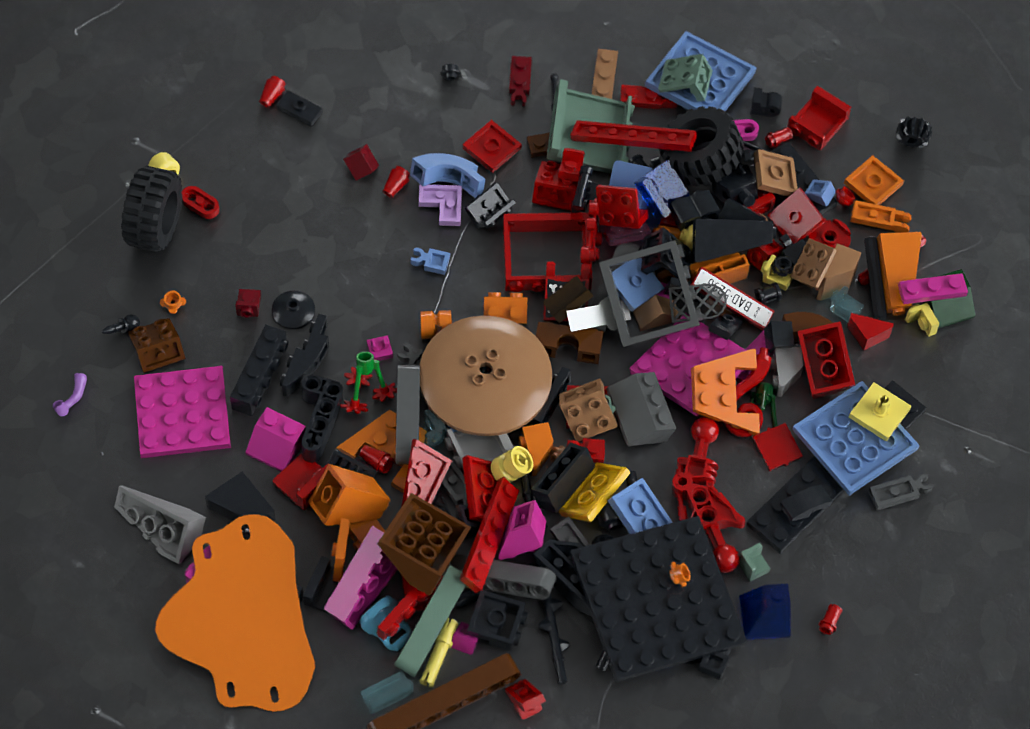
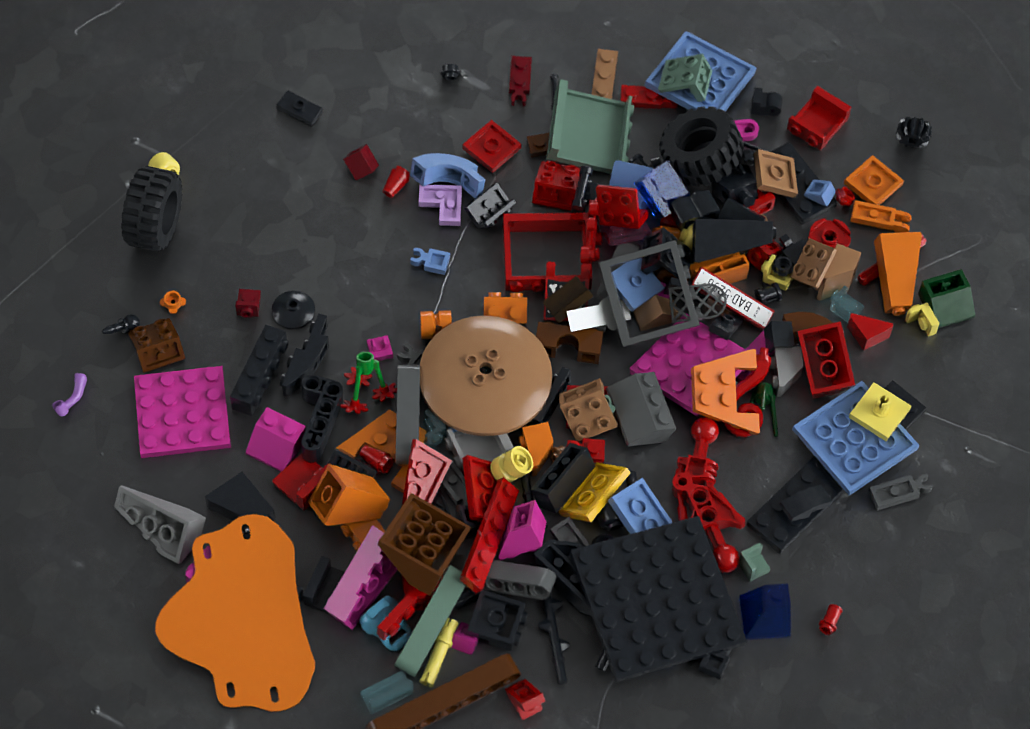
(201, 203): red plate -> none
(272, 90): red cone -> none
(339, 549): orange plate -> none
(571, 164): red bracket -> none
(633, 135): red plate -> none
(679, 573): orange plate -> none
(777, 446): red piece -> none
(778, 137): red pin -> none
(796, 216): plate -> none
(875, 278): black axle -> none
(932, 288): dark pink plate -> none

